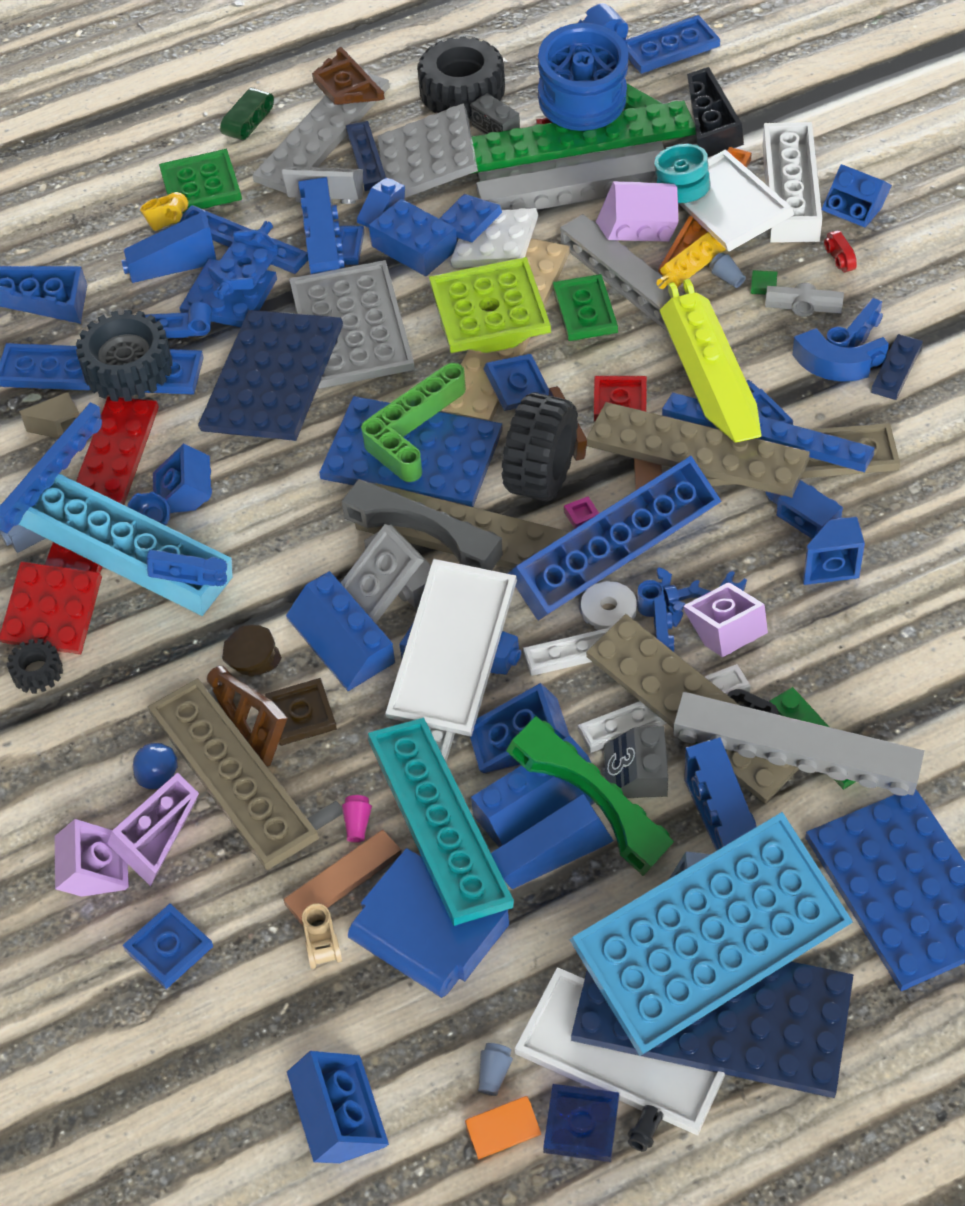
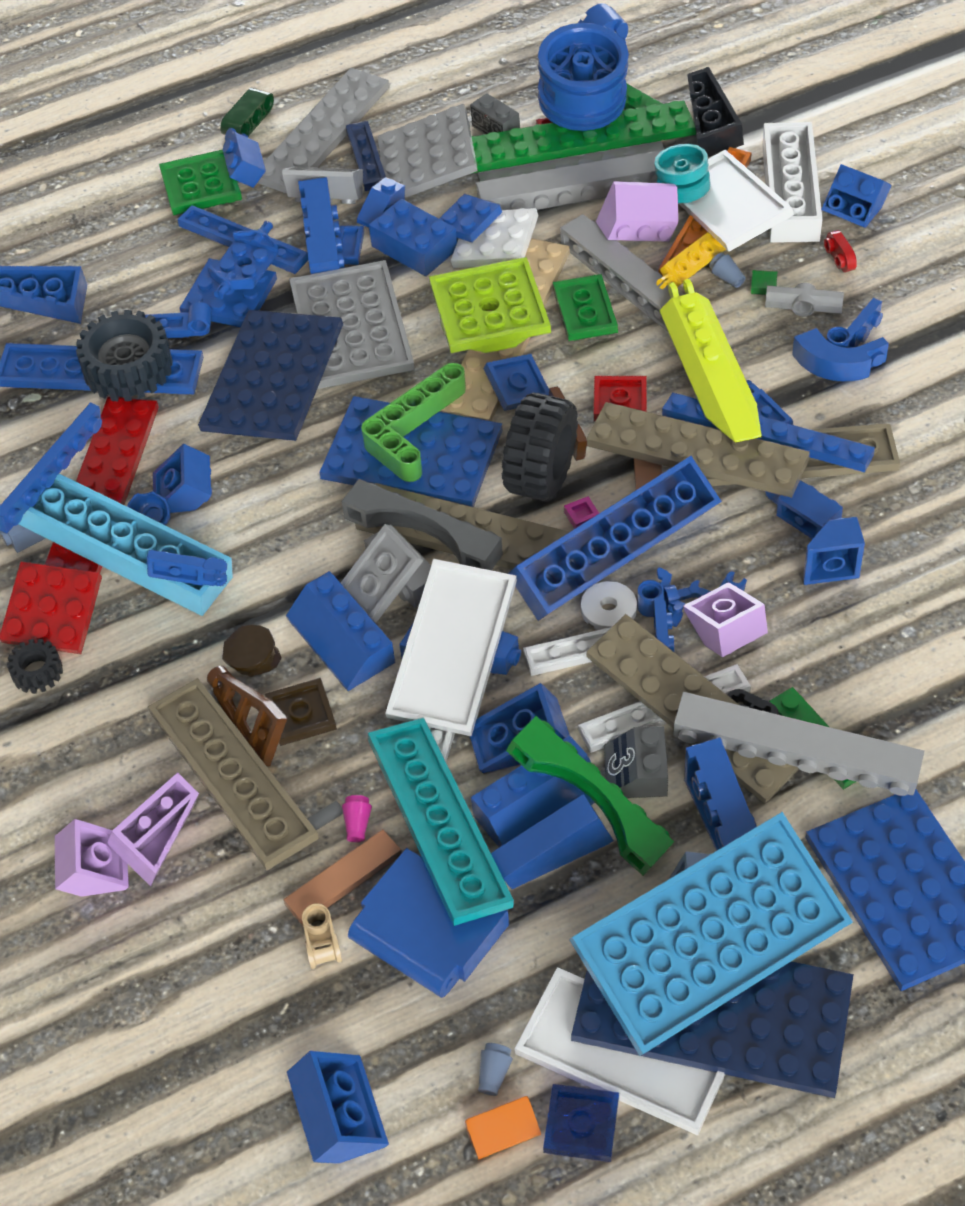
(51, 416): dark tan slope -> none
(154, 765): blue hair -> none
(164, 210): yellow piece -> none
(168, 946): blue plate -> none
(171, 251): blue slope -> none
(243, 158): none -> blue hinge
(346, 81): reddish brown wing -> none
(460, 73): black tyre -> none
(645, 1128): black pin -> none
(671, 44): blue plate -> none
(897, 367): dark blue plate -> none

